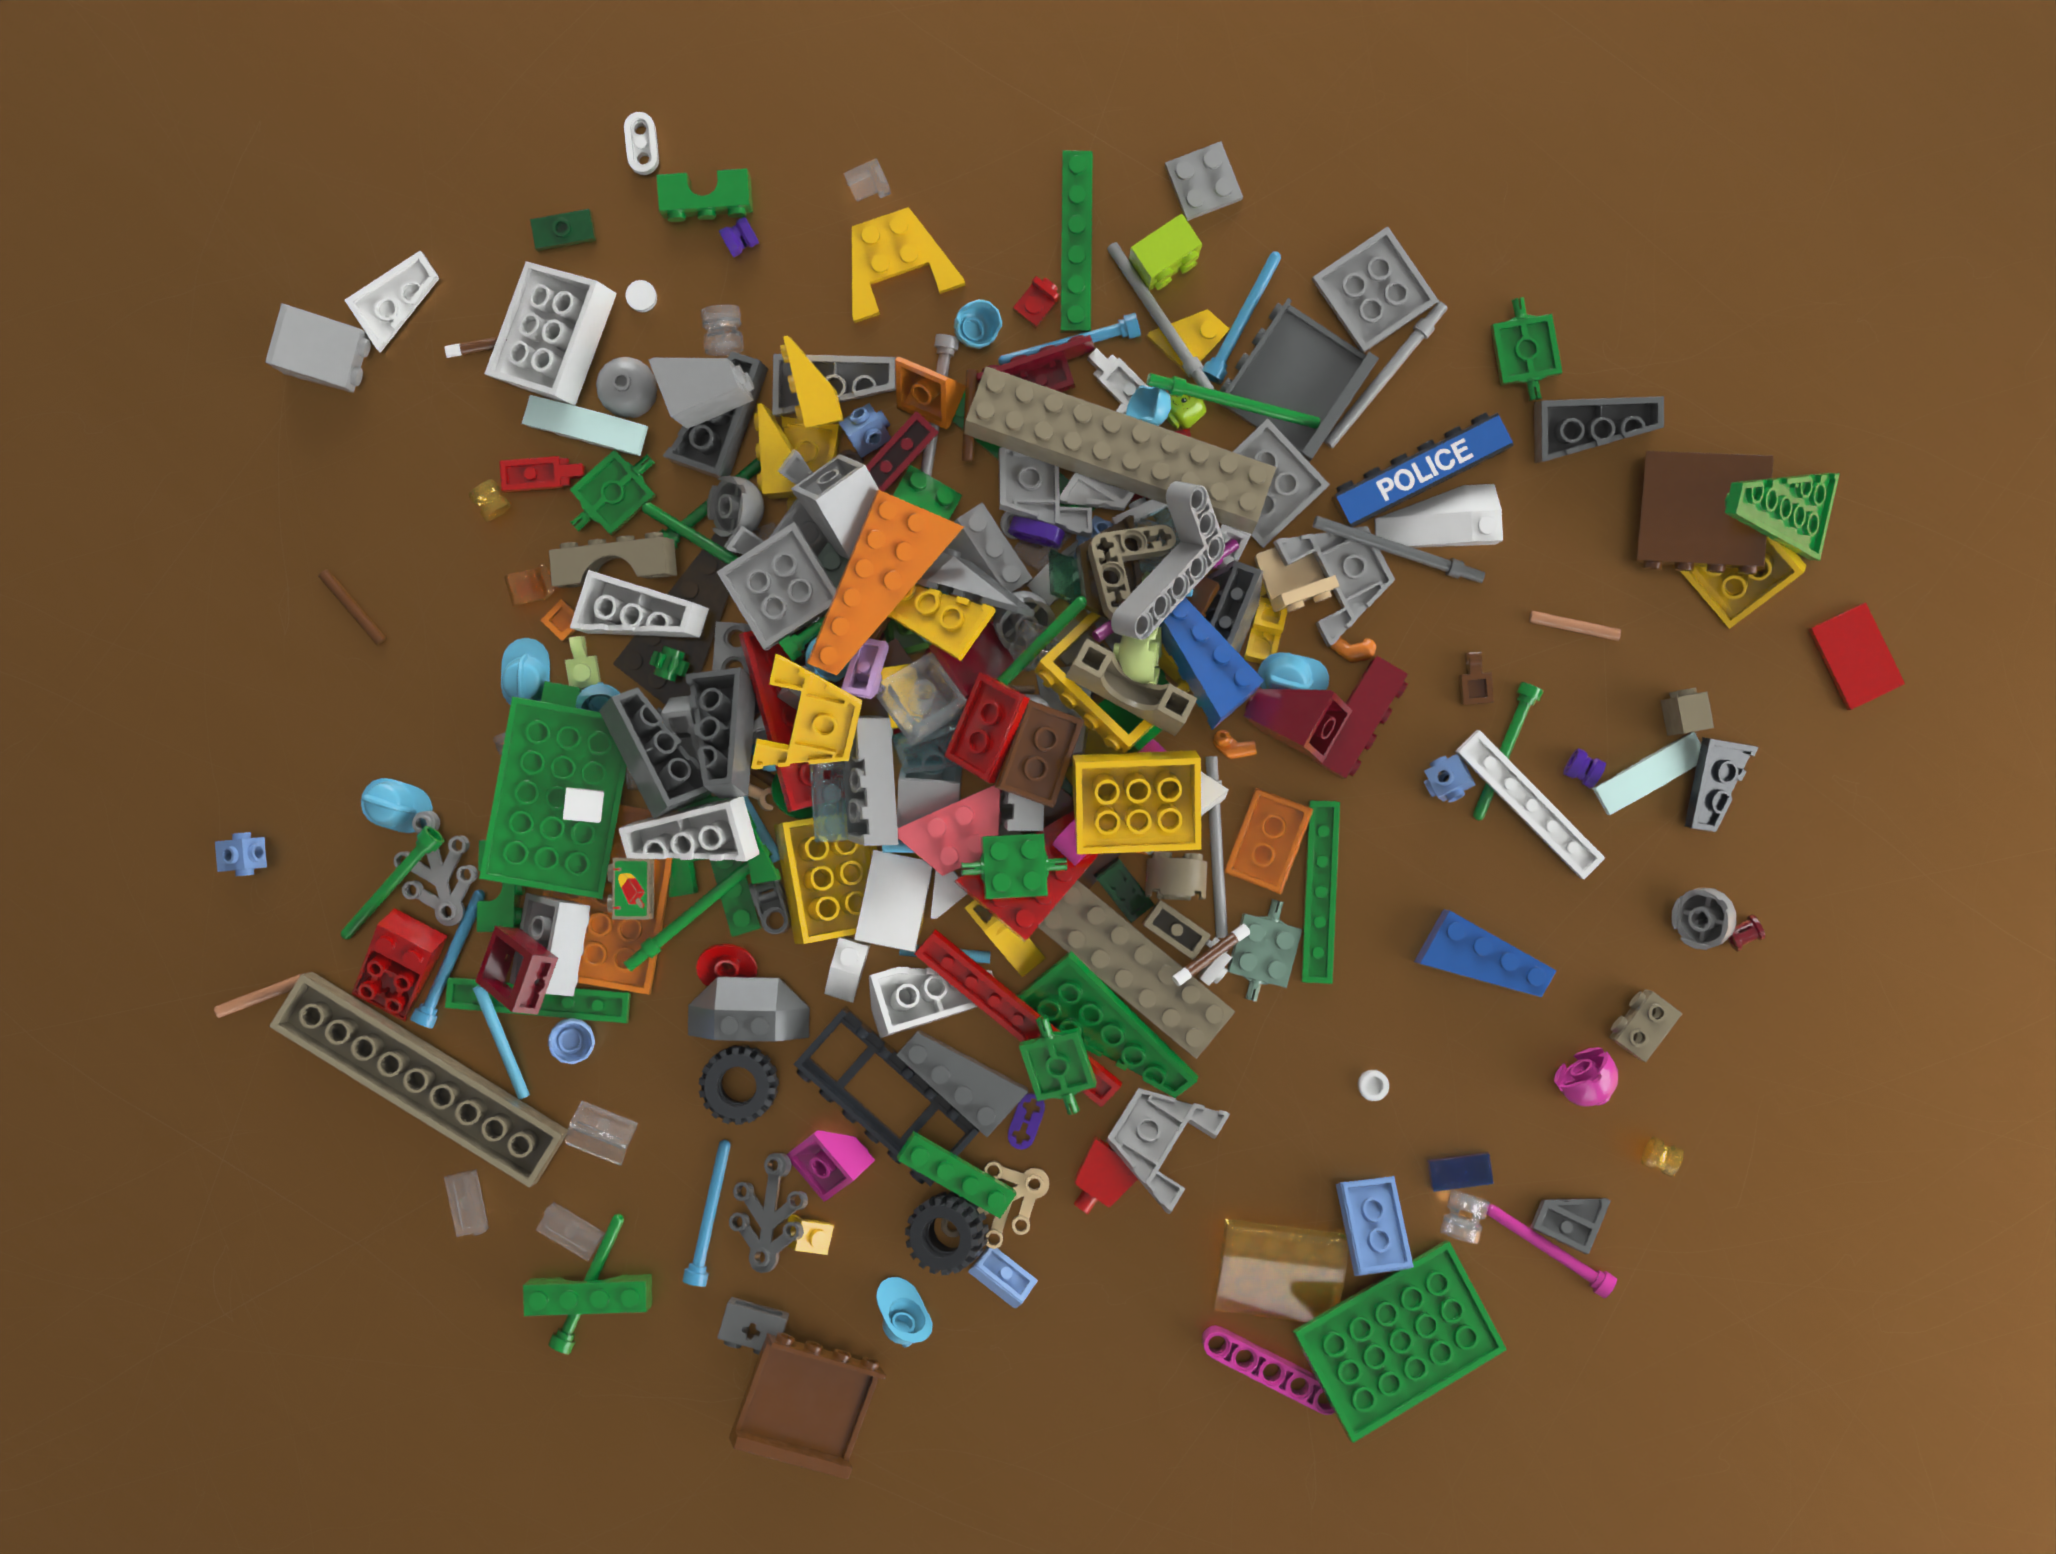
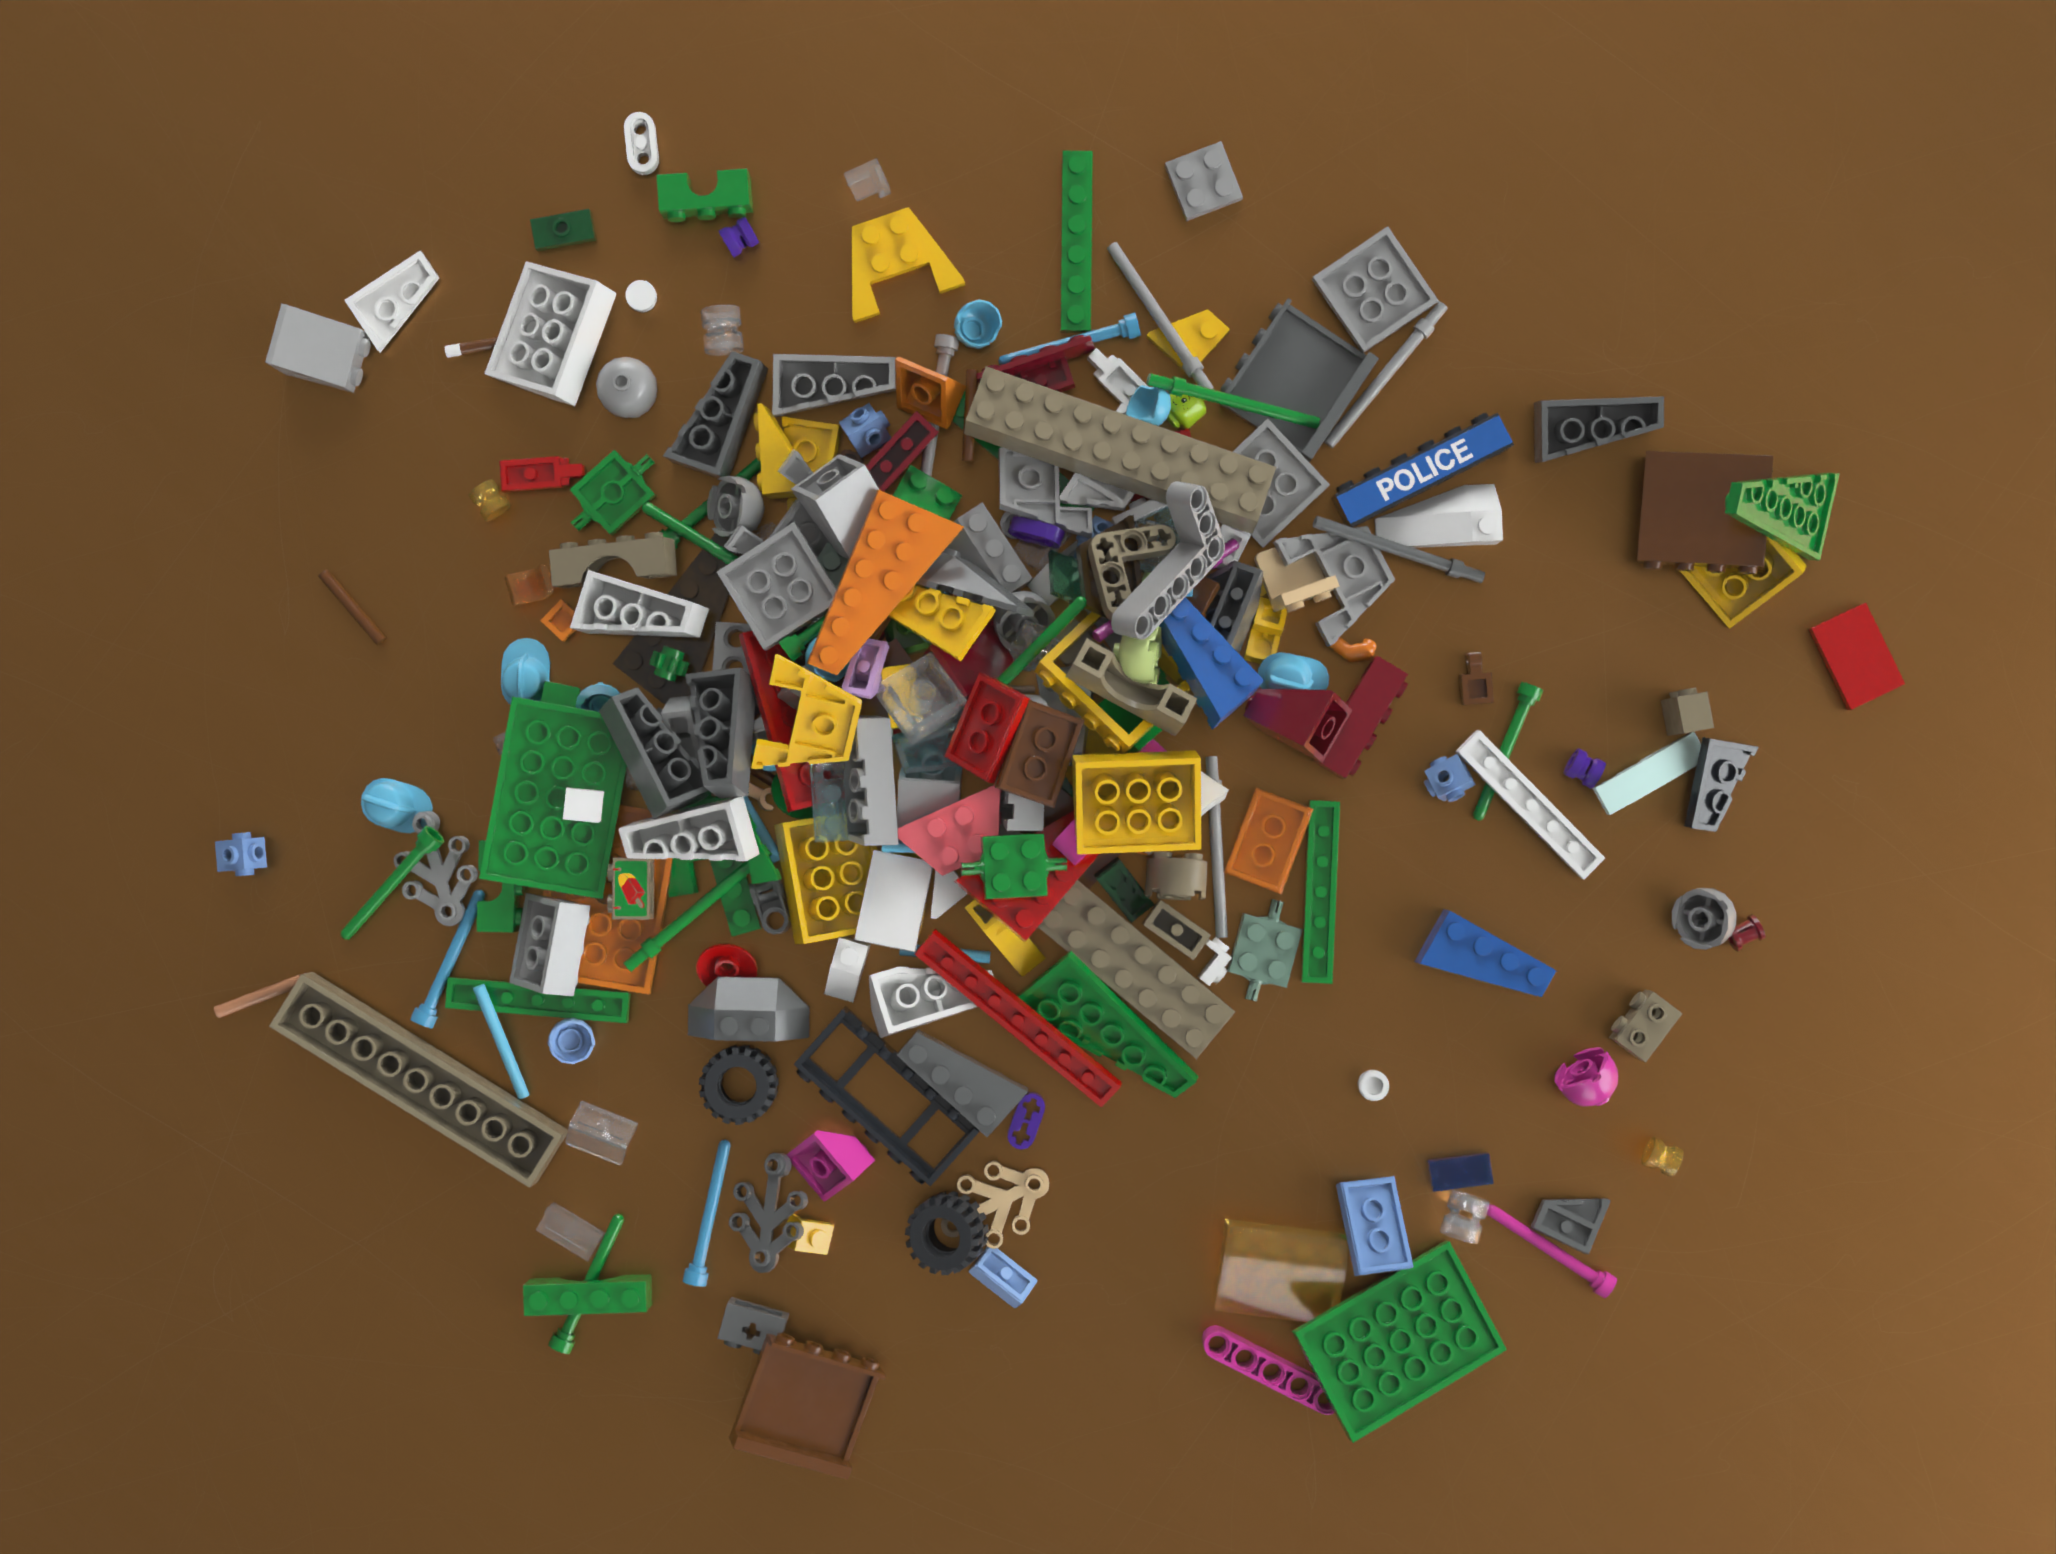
(398, 963): red slope -> none
(466, 1203): clear panel -> none
(536, 964): dark red window -> none
(583, 669): yellowish green plate -> none
(585, 425): light aqua slope -> none
(701, 387): light grey slope -> none
(816, 396): yellow slope -> none
(903, 1312): medium azure piece -> none
(956, 1174): green plate -> none
(1037, 301): red bracket -> none
(1057, 1064): green plate -> none
(1101, 1176): red torso -> none
(1148, 1134): light grey wing -> none
(1165, 253): lime brick -> none
(1211, 954): reddish brown bar -> none
(1216, 367): dark azure piece -> none
(1231, 748): orange arm -> none
(1526, 349): green plate -> none
(1575, 625): nougat bar -> none

